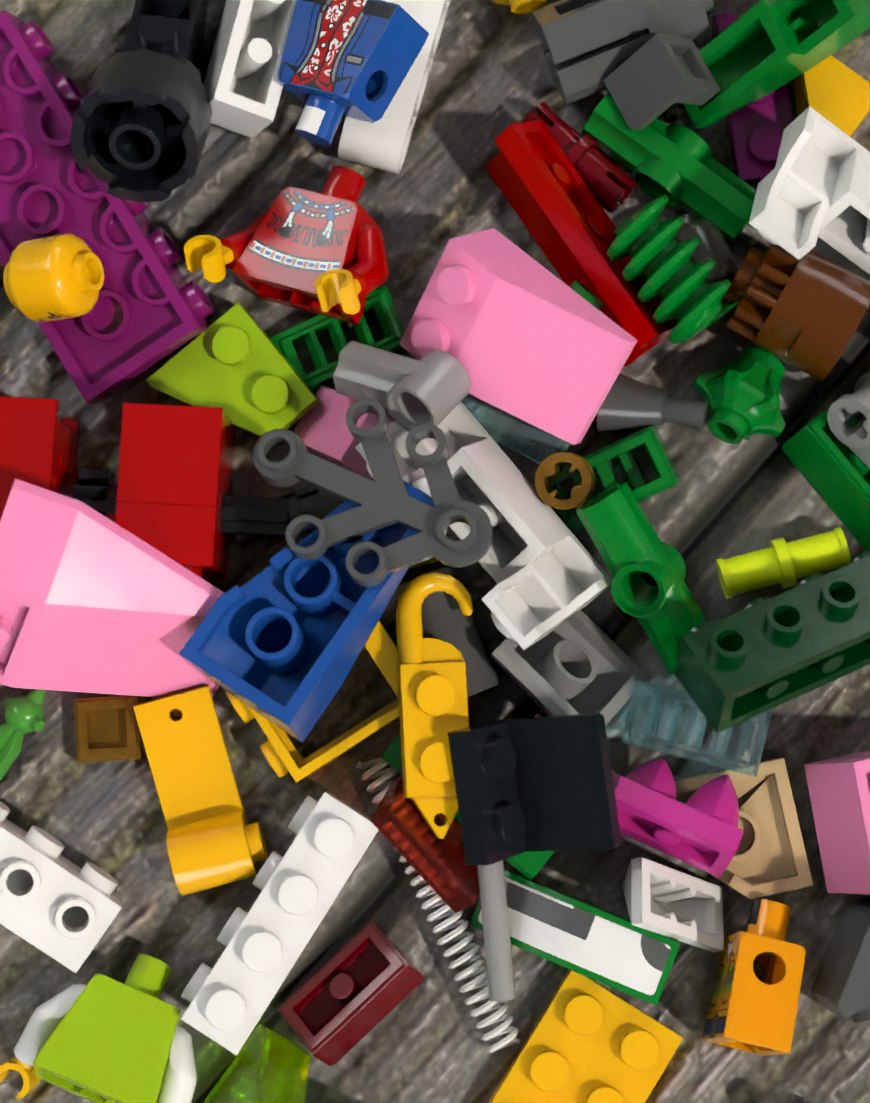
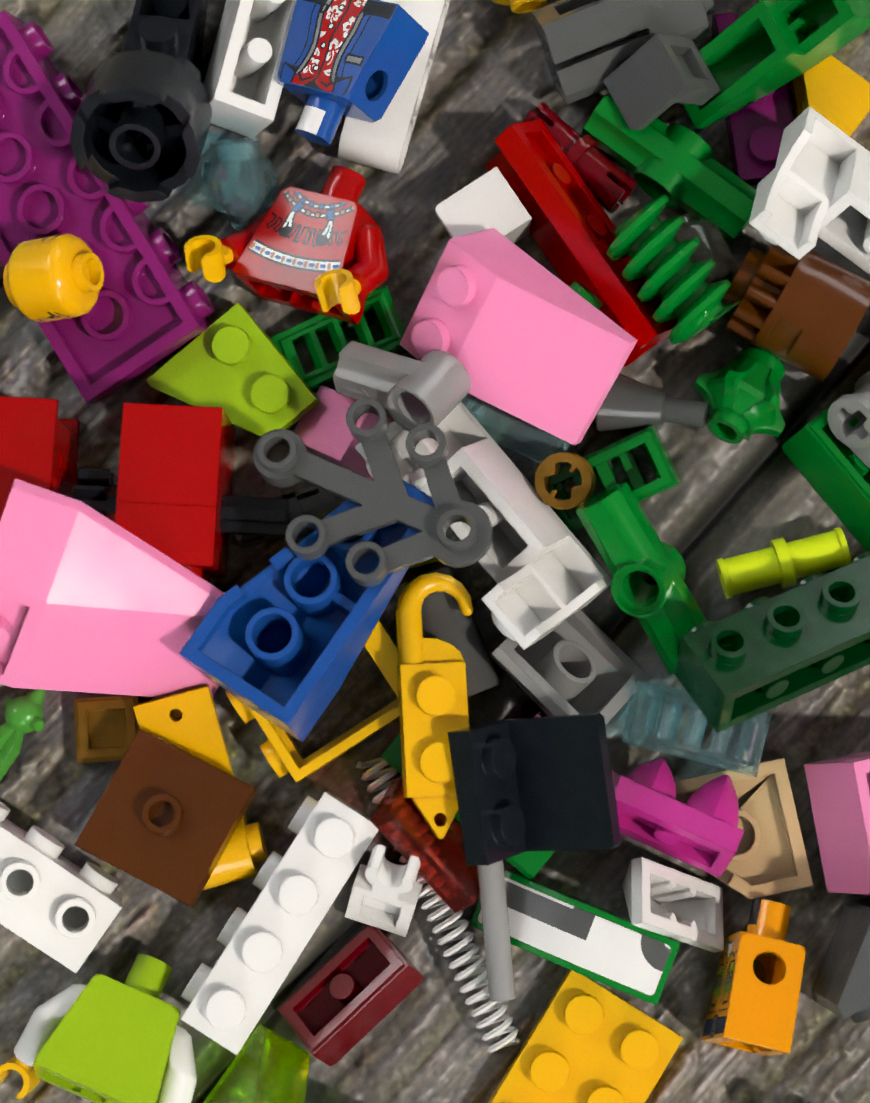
(166, 818): none -> reddish brown plate
(239, 180): none -> clear light blue rock
(385, 893): none -> white plate
(483, 206): none -> white panel

